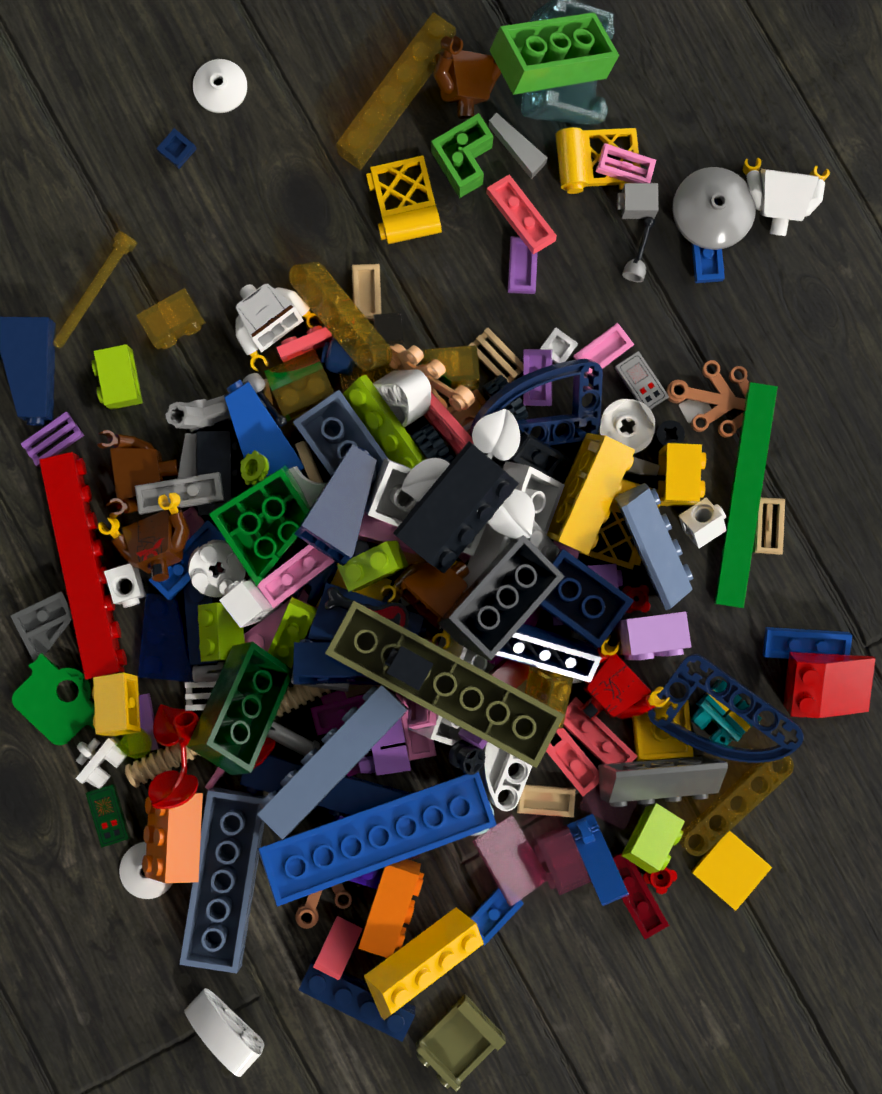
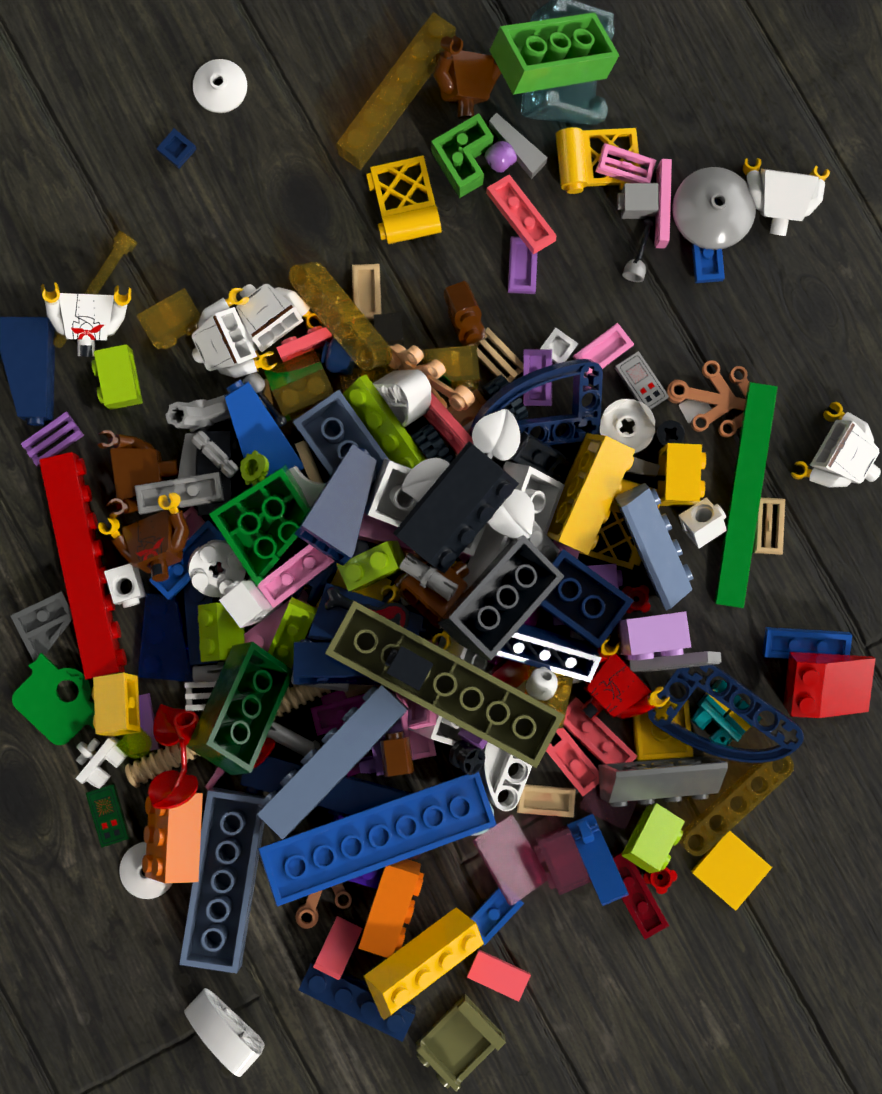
(85, 316): none -> white torso
(215, 454): none -> light grey axle
(224, 342): none -> white torso
(396, 754): none -> reddish brown brick
(428, 576): none -> light grey pin
(464, 313): none -> reddish brown brick
(498, 975): none -> coral tile
(500, 156): none -> medium lavender piece
(542, 684): none -> white piece
(662, 218): none -> bright pink tile
(676, 662): none -> light grey tile
(845, 454): none -> white torso

